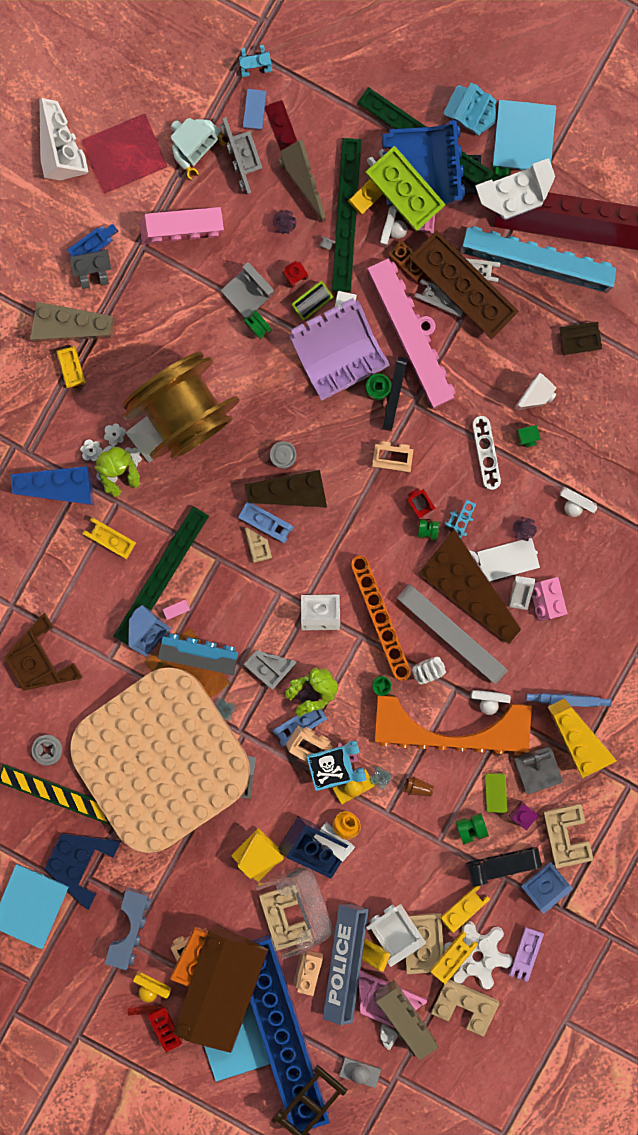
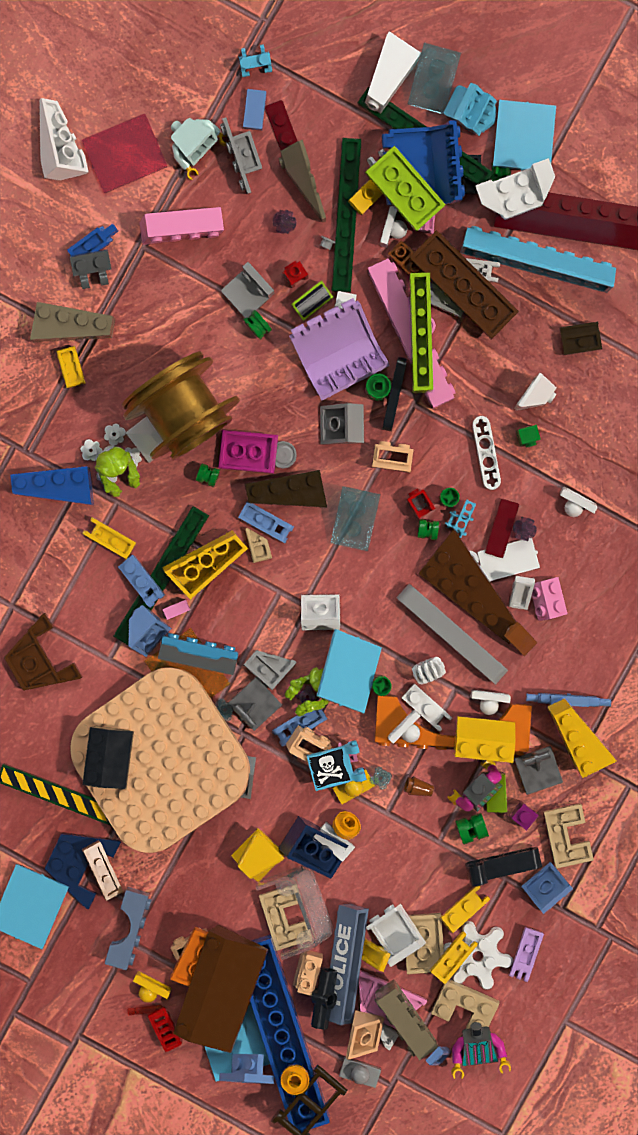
(47, 759): light grey gear -> none
(102, 870): none -> plate
(108, 757): none -> black slope
(141, 580): none -> medium blue plate
(202, 565): none -> yellow wedge
(208, 475): none -> green wheel
(247, 1069): none -> medium blue bracket
(248, 451): none -> dark pink tile
(254, 704): none -> flat silver plate
(295, 1079): none -> light orange plate
(324, 998): none -> black piece
(342, 424): none -> light grey slope
(349, 671): none -> medium azure piece
(355, 518): none -> clear light blue slope
(364, 1034): none -> light nougat slope
(387, 624): orange beam -> none
(392, 69): none -> white slope
(406, 729): none -> white tile
(421, 332): none -> lime brick
(425, 706): none -> white hinge
(434, 78): none -> clear light blue slope
(438, 1056): none -> medium blue tile
(449, 497): none -> green wheel
(478, 1047): none -> torso
(480, 790): none -> torso
(484, 739): none -> yellow slope
(502, 528): none -> dark red piece
(520, 638): none -> dark orange slope

